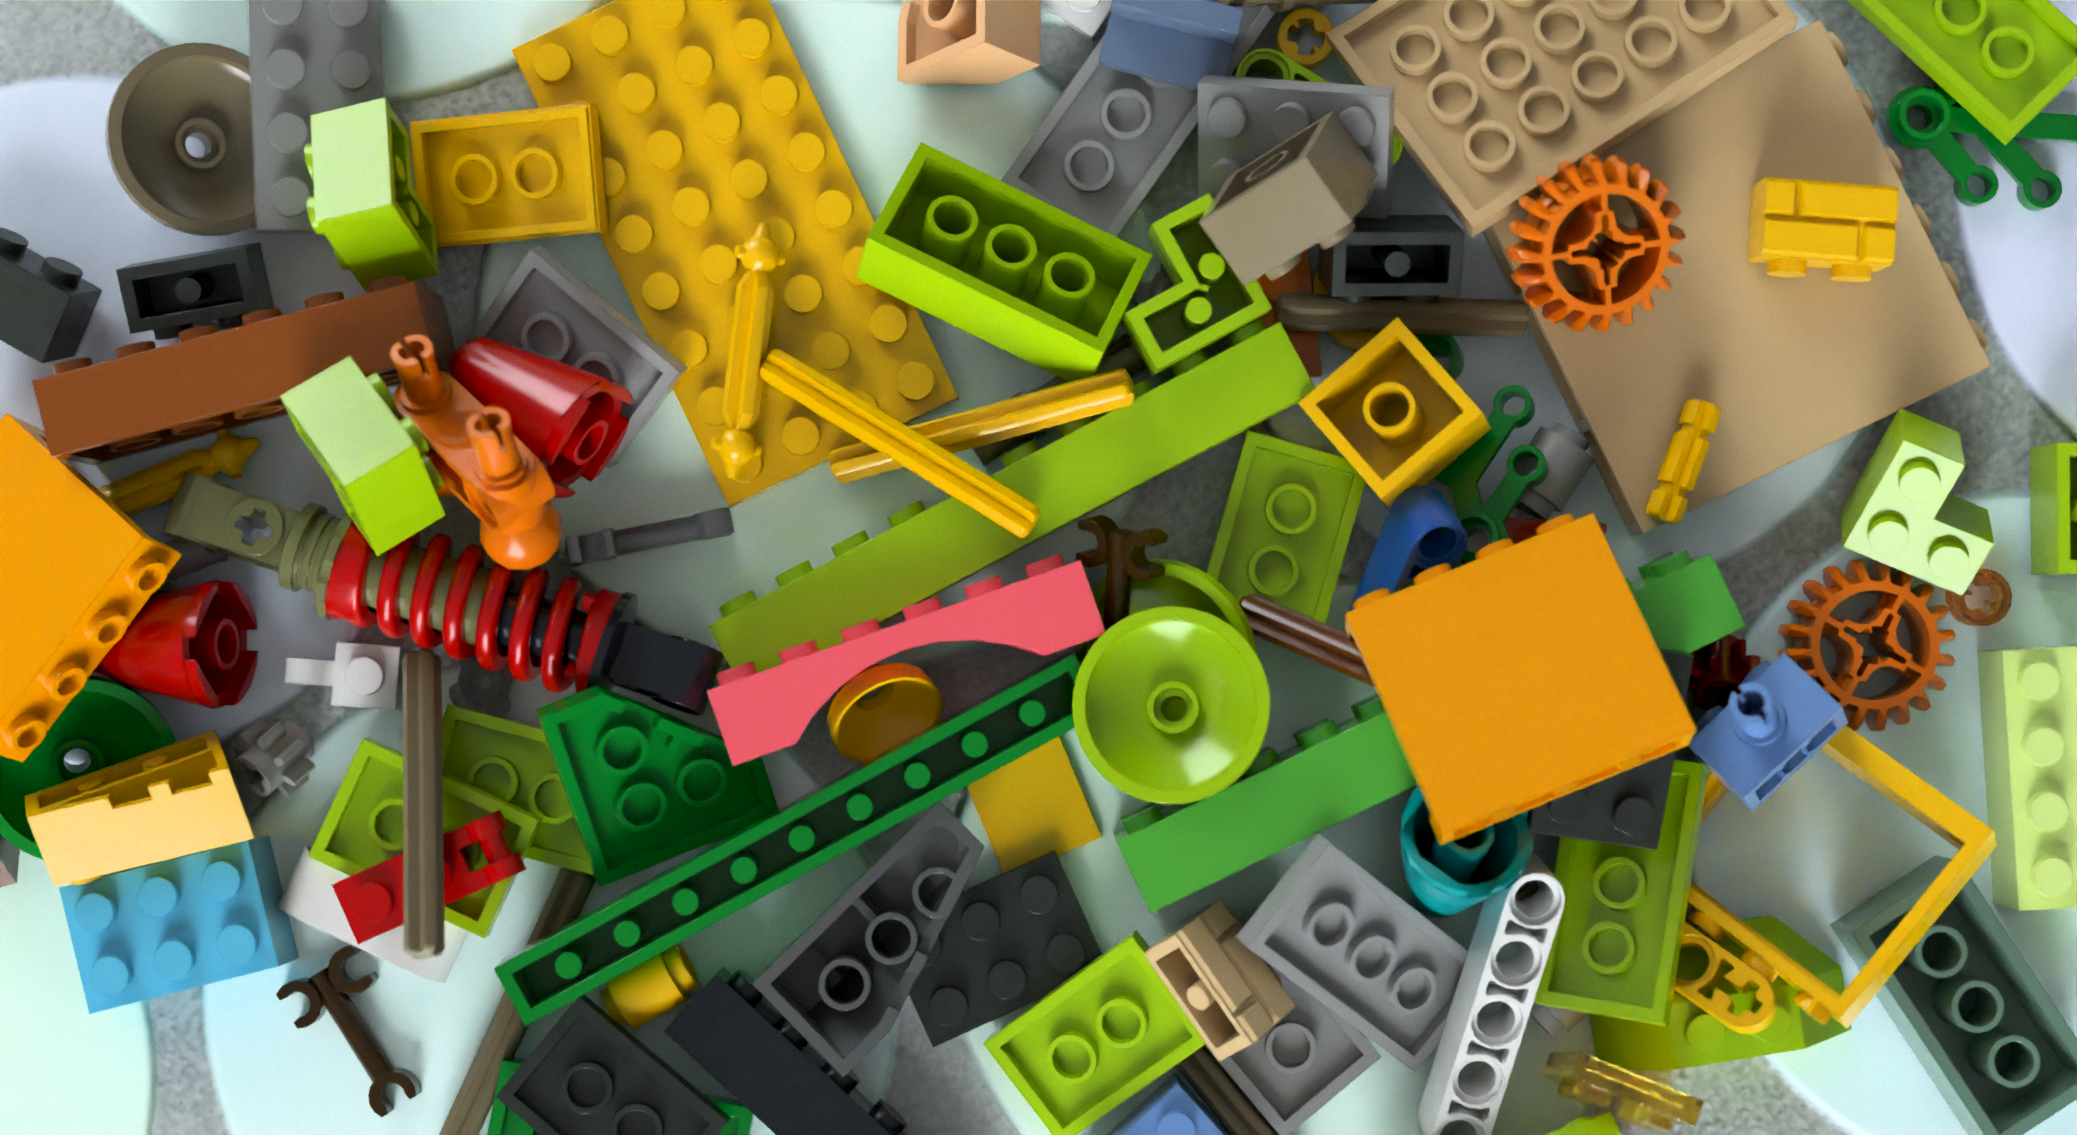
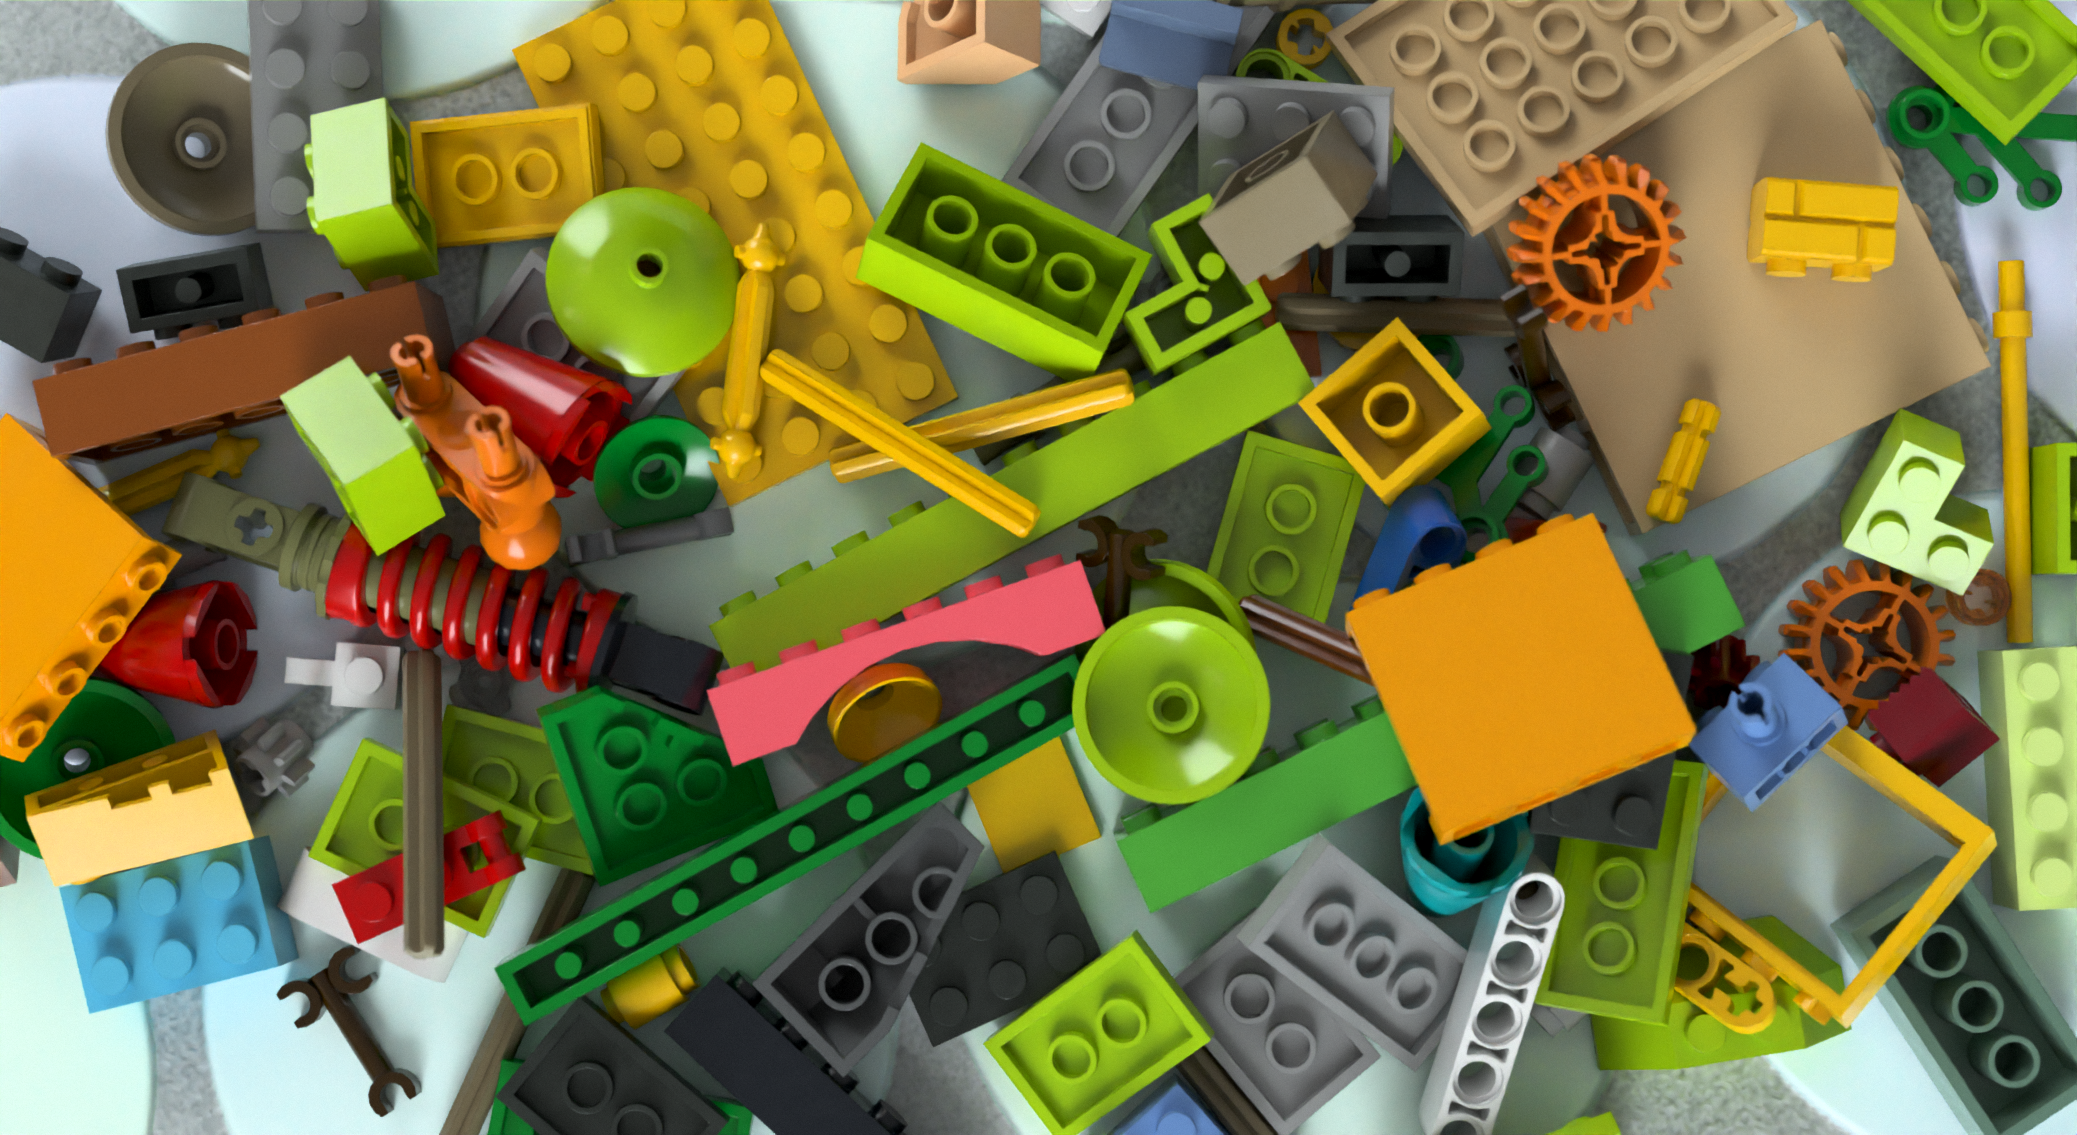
(634, 320): none -> lime dish
(673, 491): none -> green dish
(1219, 980): tan brick -> none
(1530, 360): none -> dark brown bar
(1638, 1098): clear yellow plate -> none
(1930, 728): none -> dark red brick
(2012, 328): none -> yellow bar

